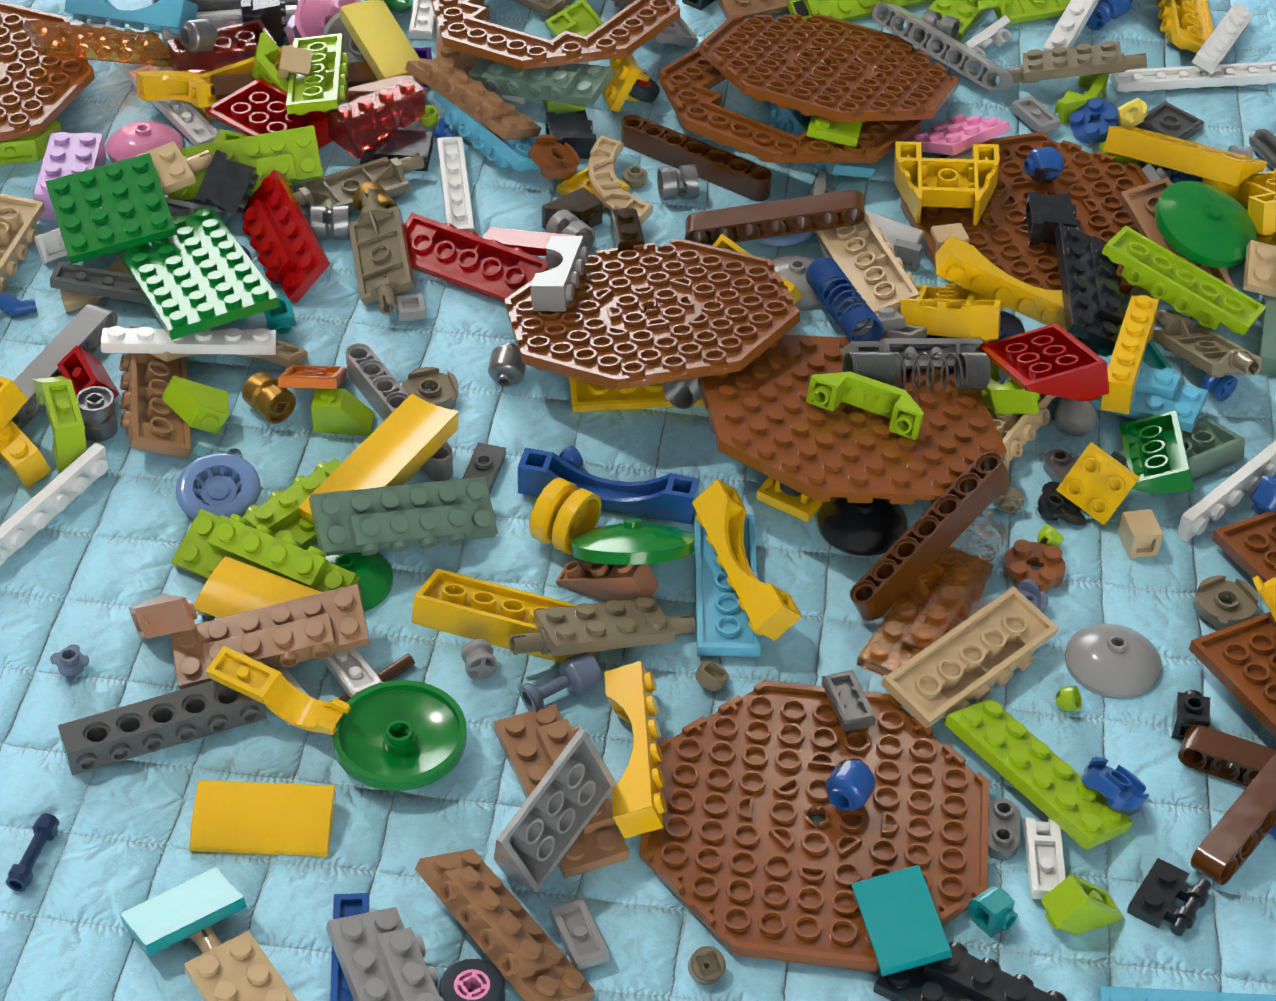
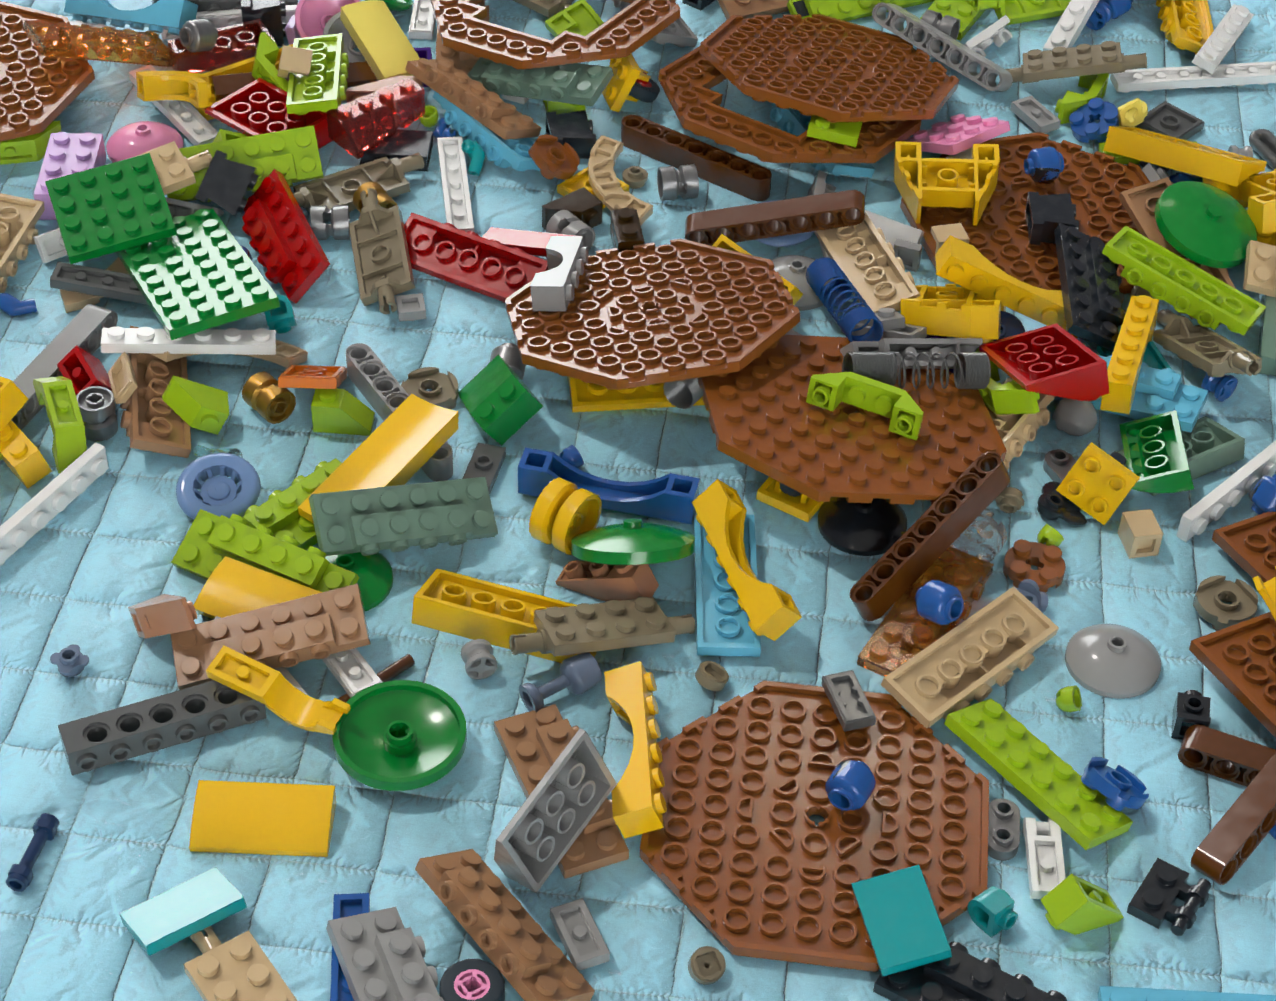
(122, 379): none -> tan tile
(476, 155): none -> teal arm
(499, 400): none -> green slope
(939, 602): none -> blue head

